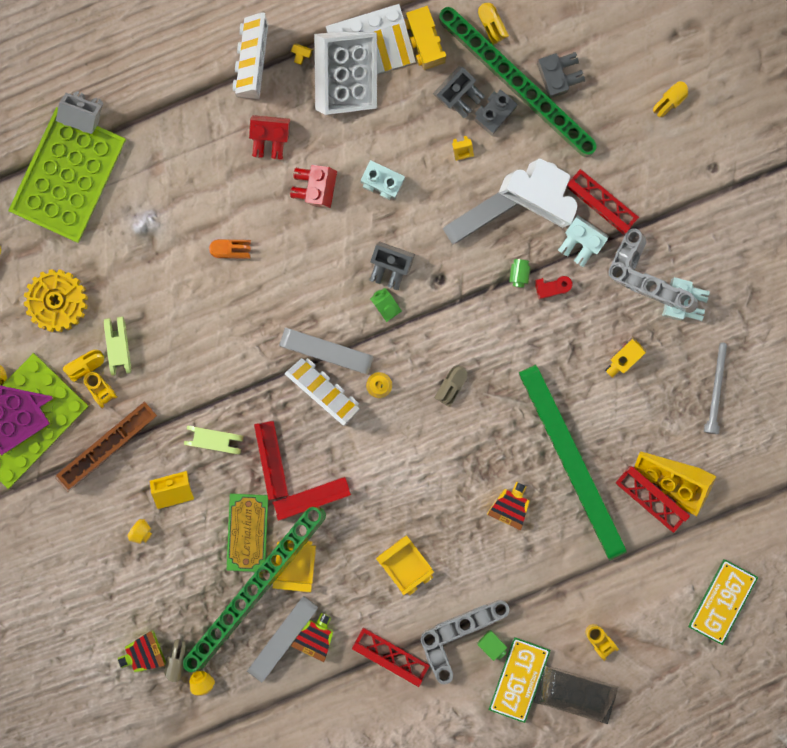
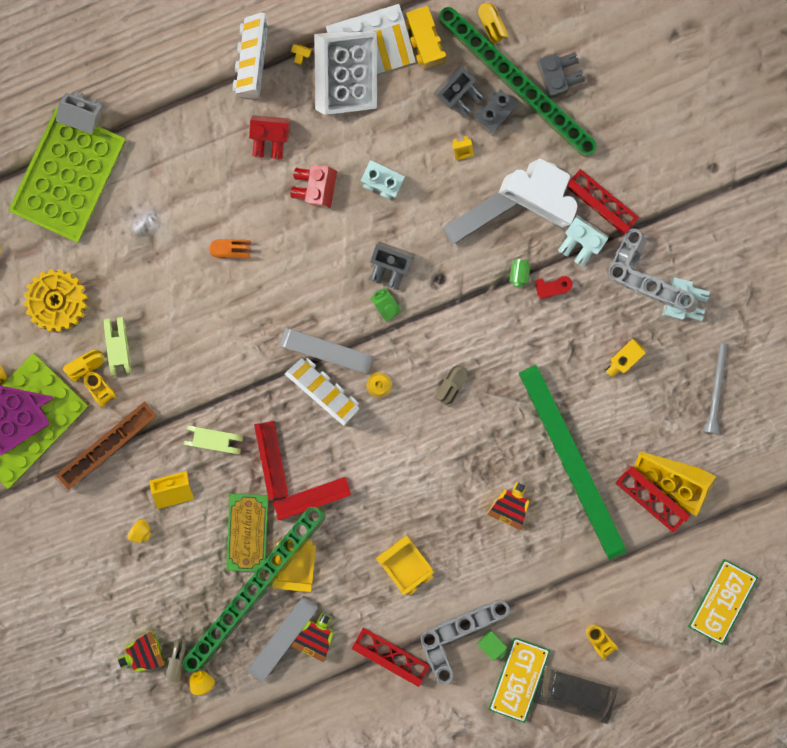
(671, 99): yellow arm -> none

